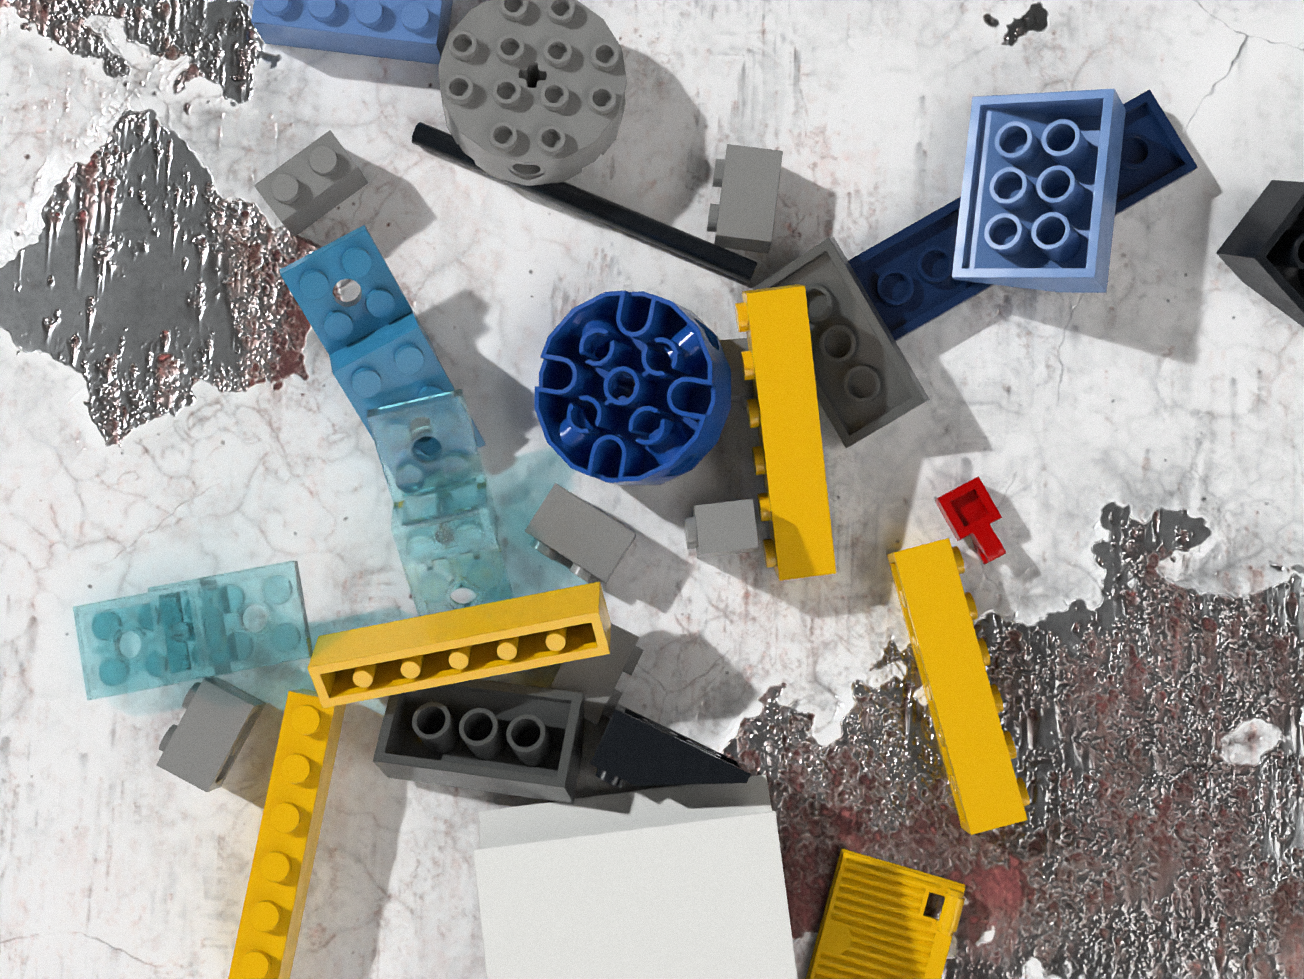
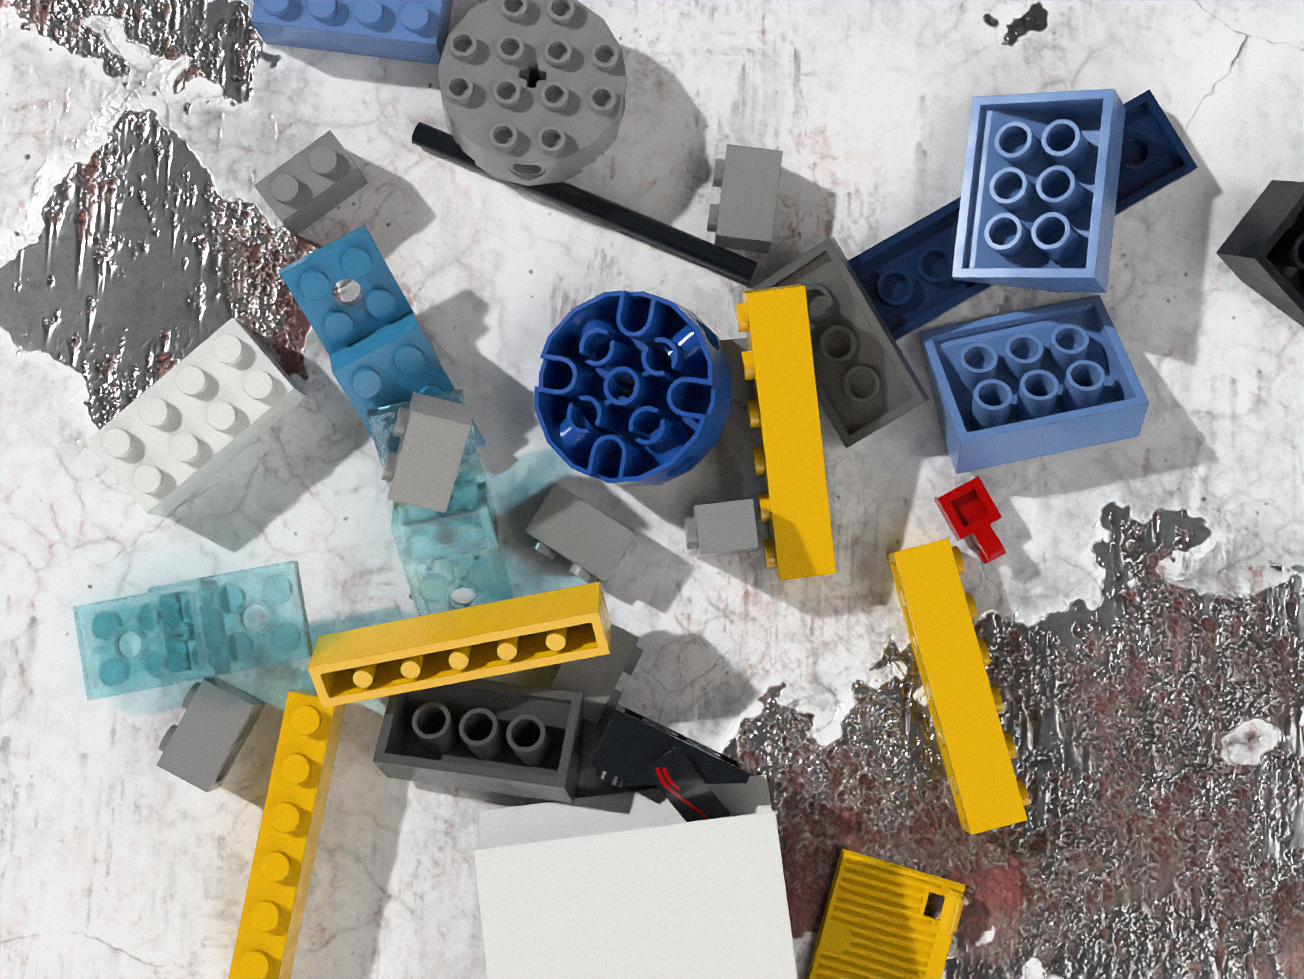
(196, 419): none -> white brick
(428, 452): none -> light grey brick
(685, 788): none -> black sticker
(1032, 384): none -> medium blue slope

